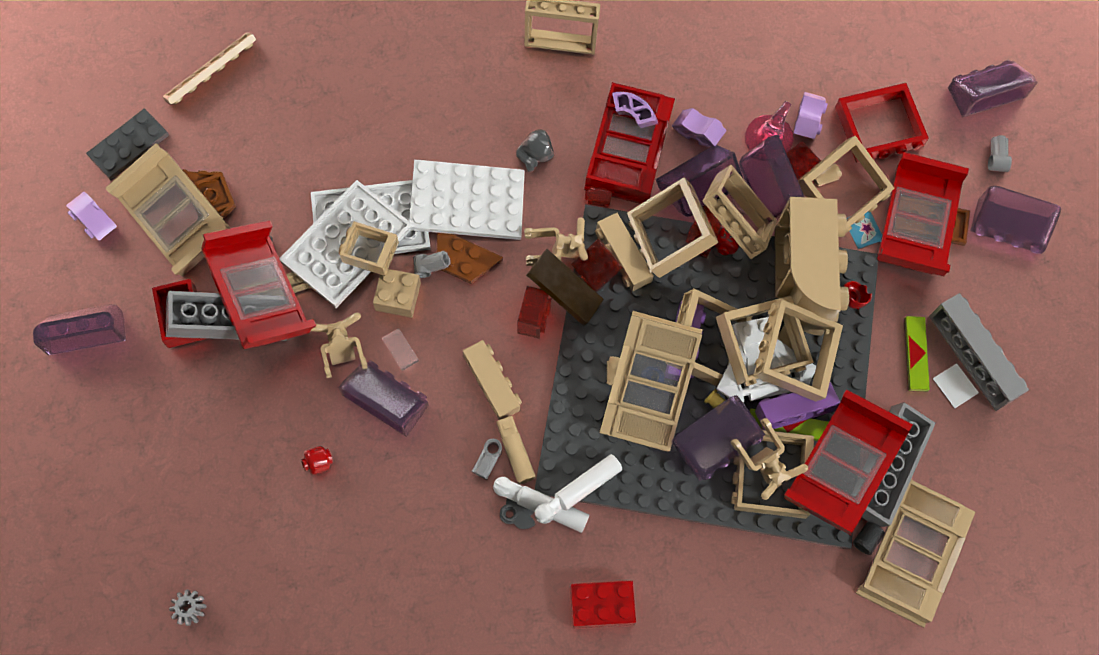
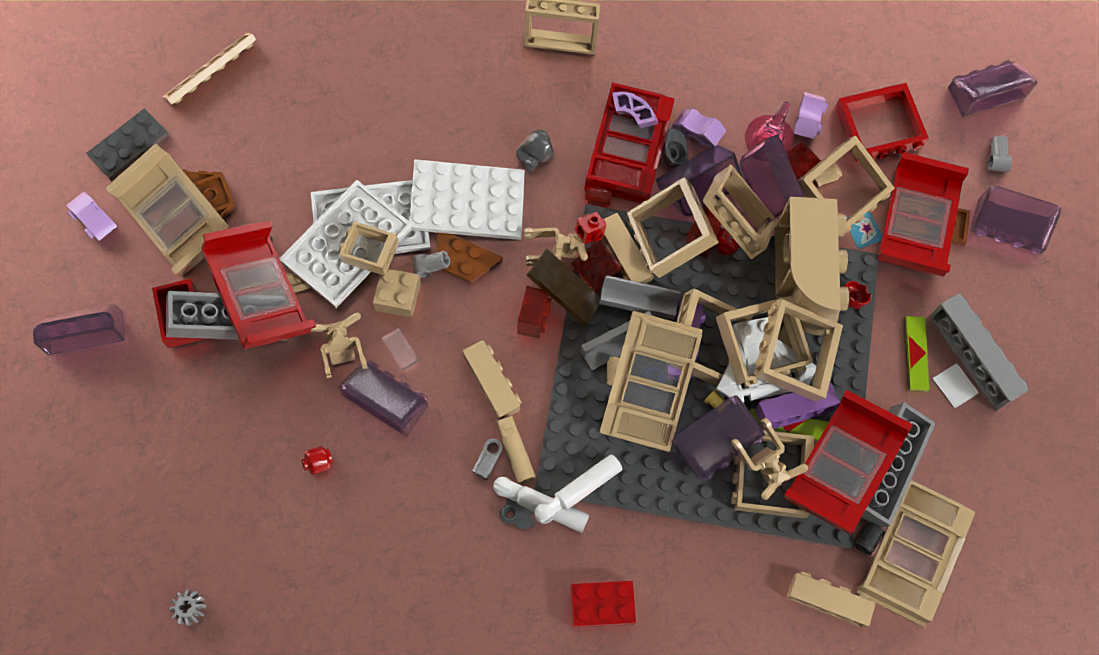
(590, 228): none -> red brick
(605, 346): none -> light grey panel
(639, 297): none -> light grey panel
(675, 148): none -> dark grey piece
(831, 600): none -> tan brick

